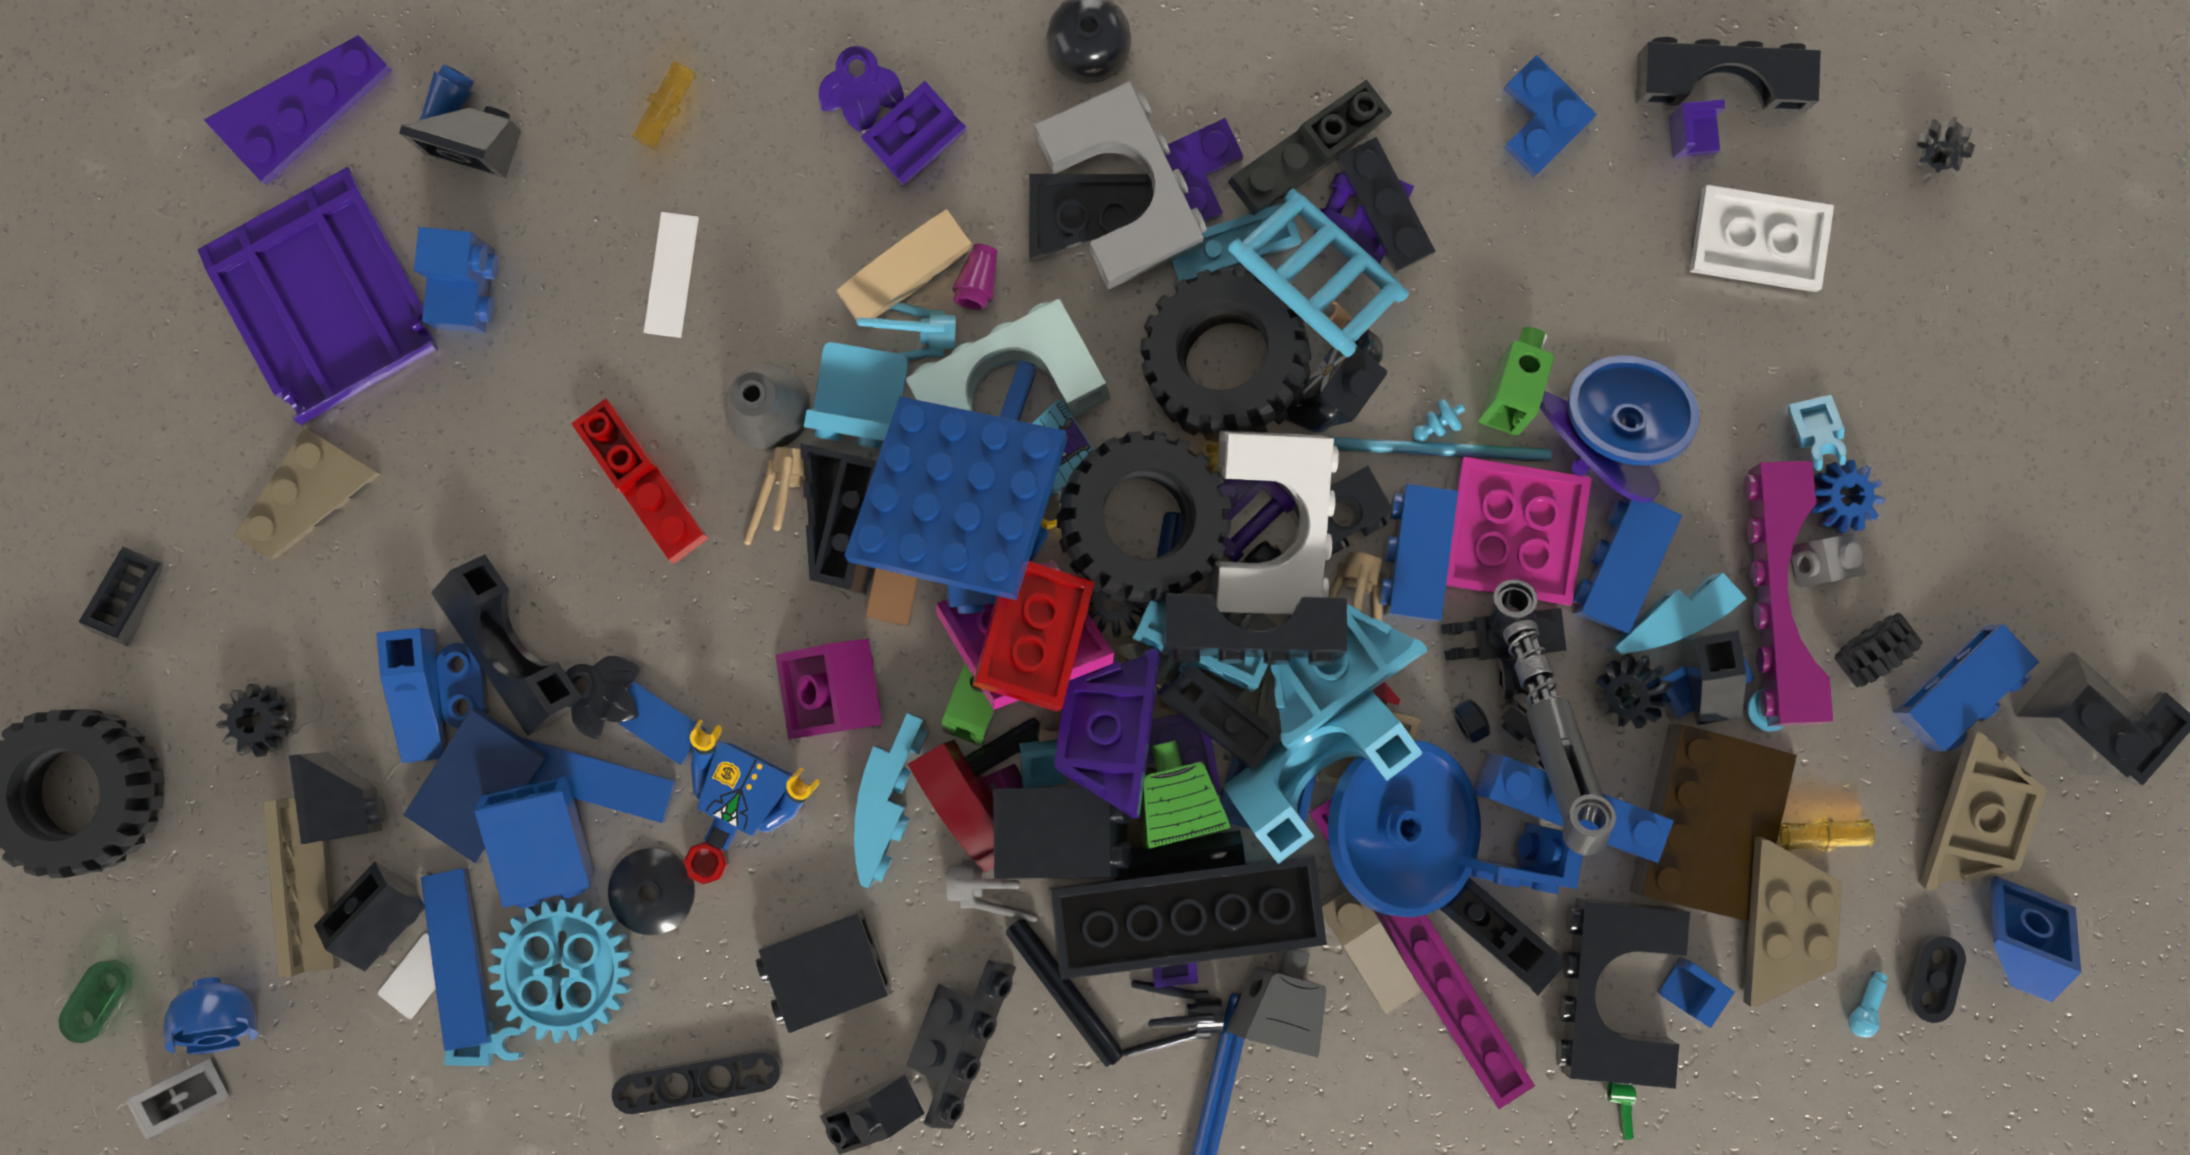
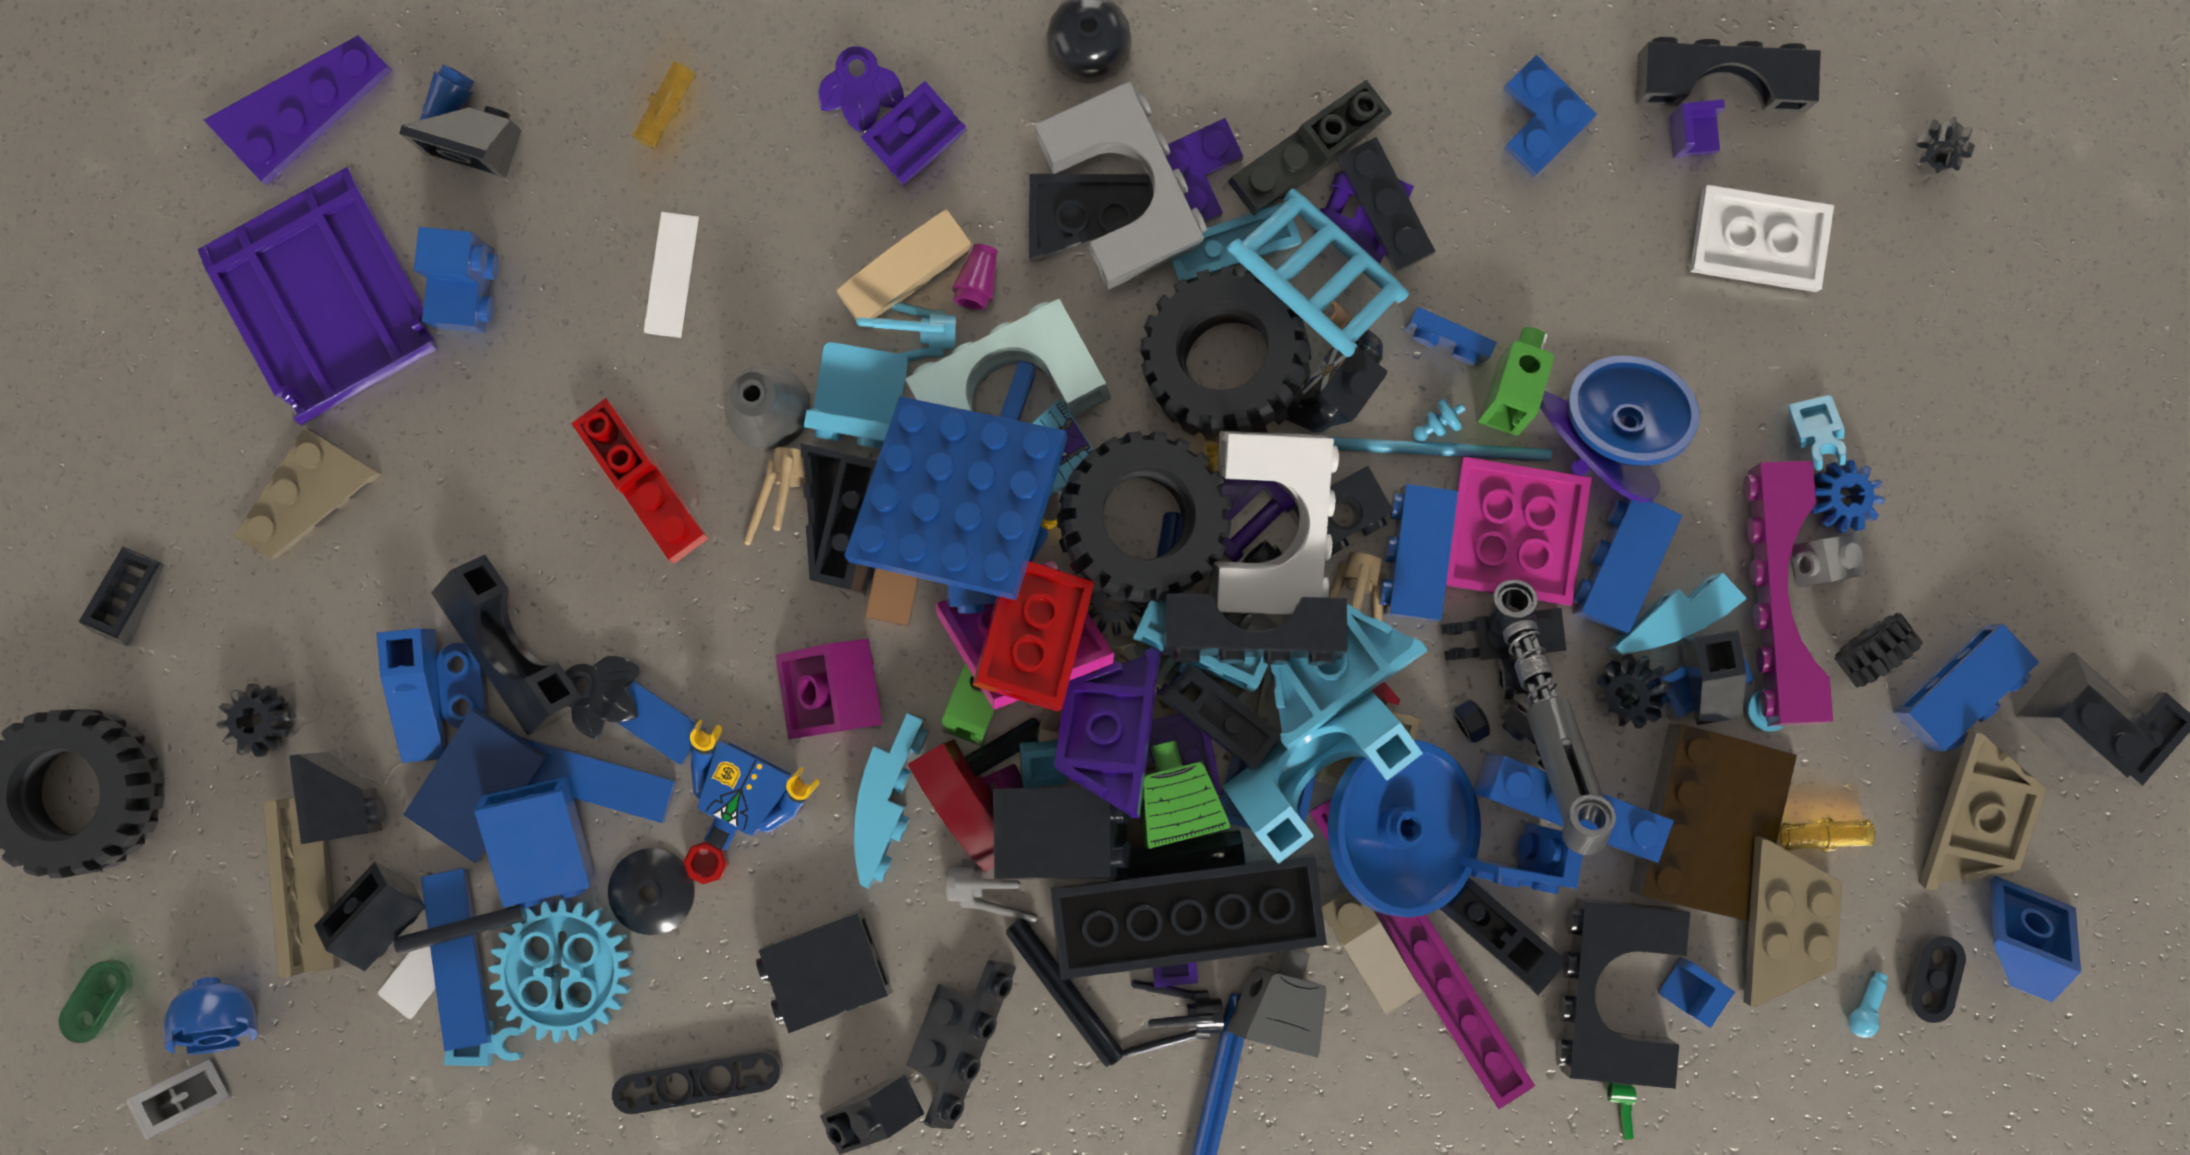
(460, 929): none -> black bar
(1433, 330): none -> blue plate

